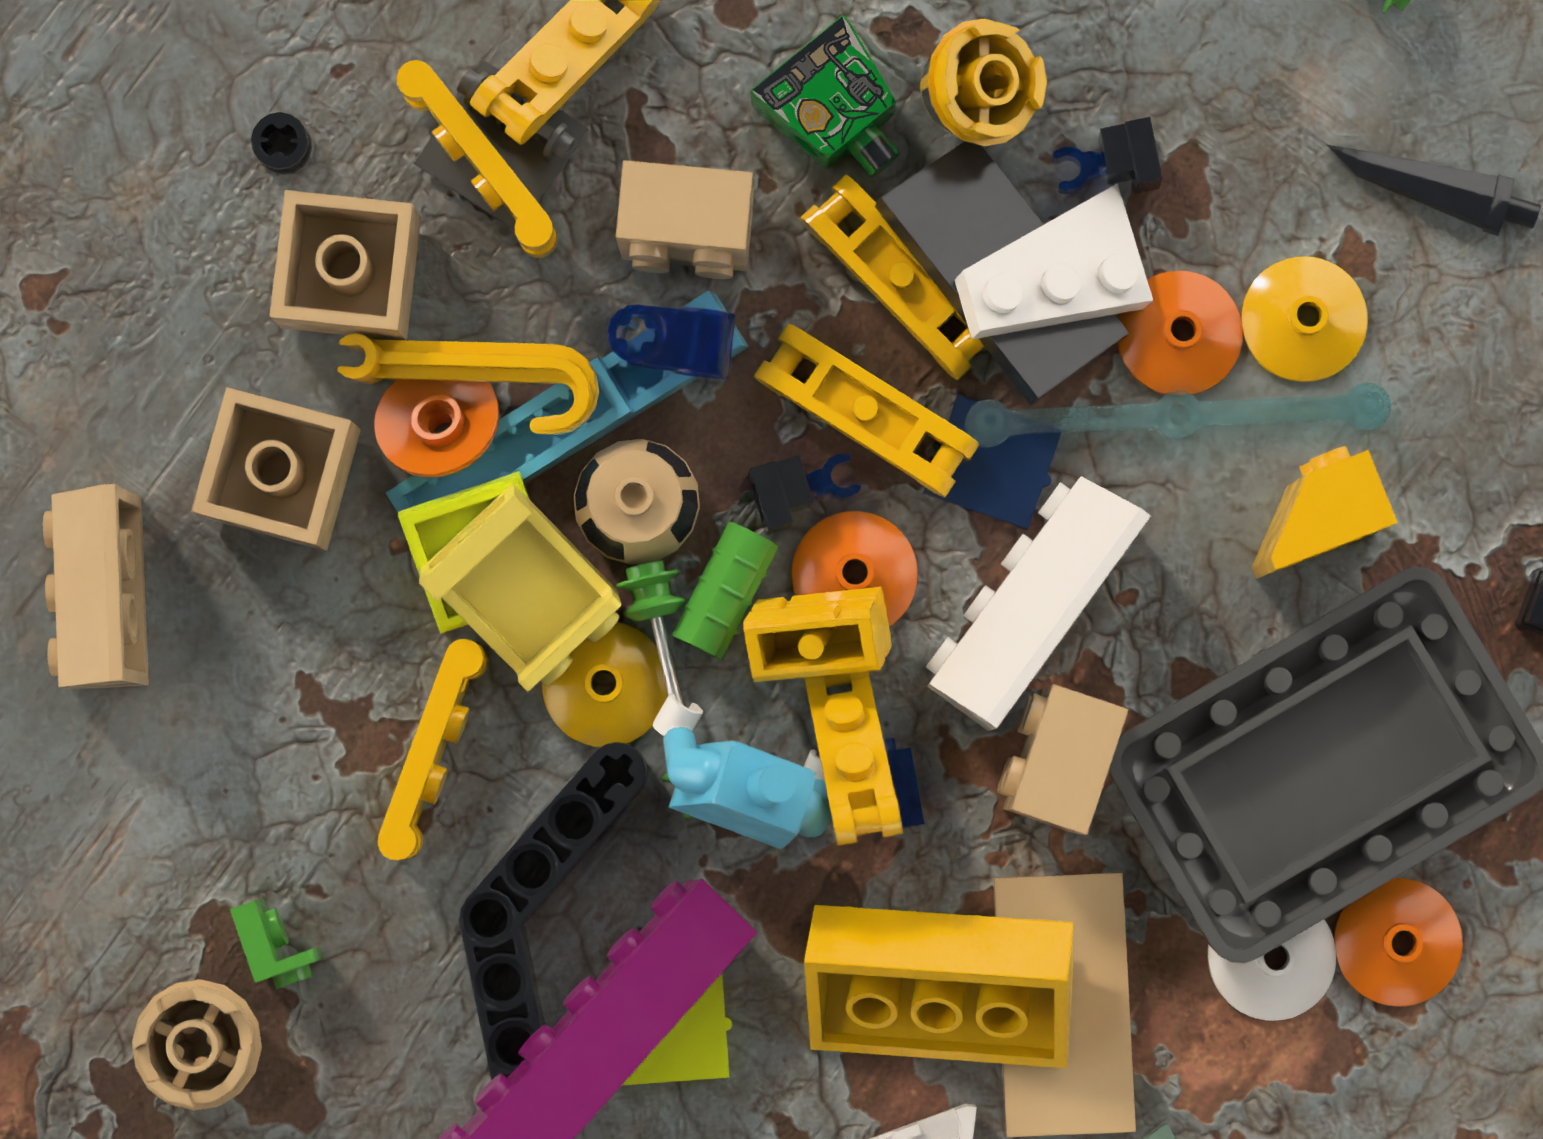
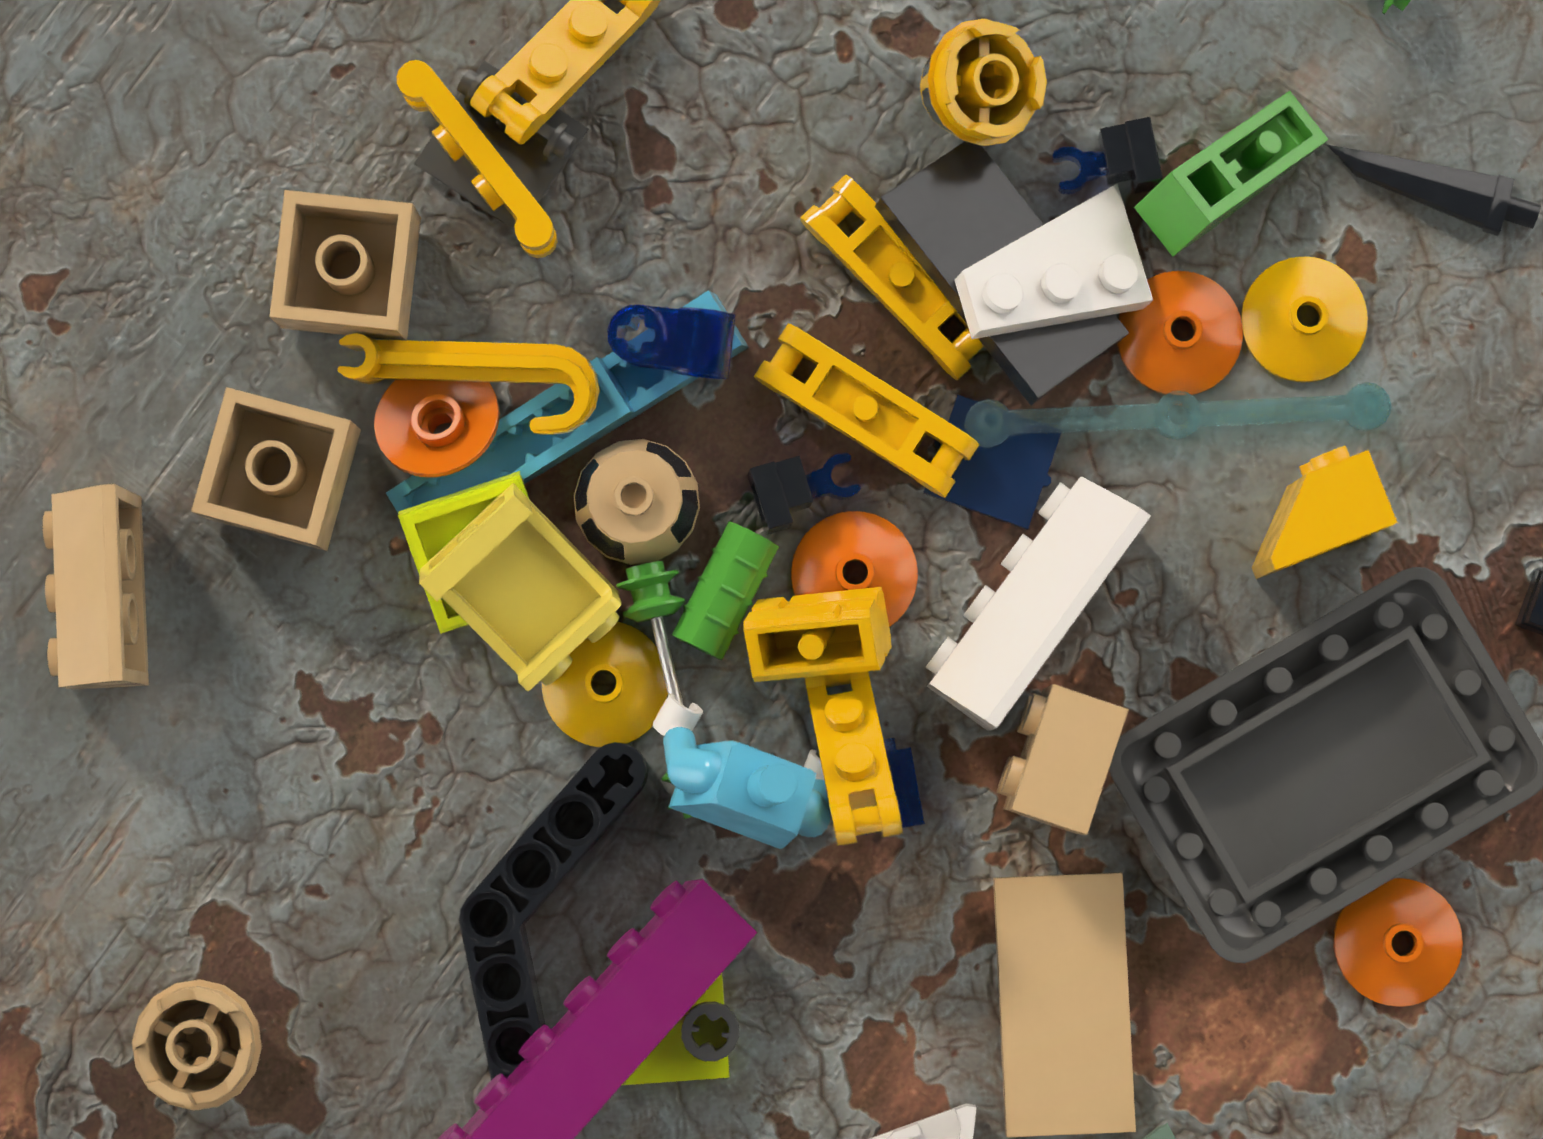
(261, 937): bright green bracket -> none
(278, 161): black bush -> none
(421, 774): yellow plate -> none
(685, 218): tan brick -> none
(707, 1051): none -> dark grey bush
(831, 101): torso -> none
(939, 985): yellow slope -> none
(1230, 173): none -> bright green slope
(1282, 991): white dish -> none

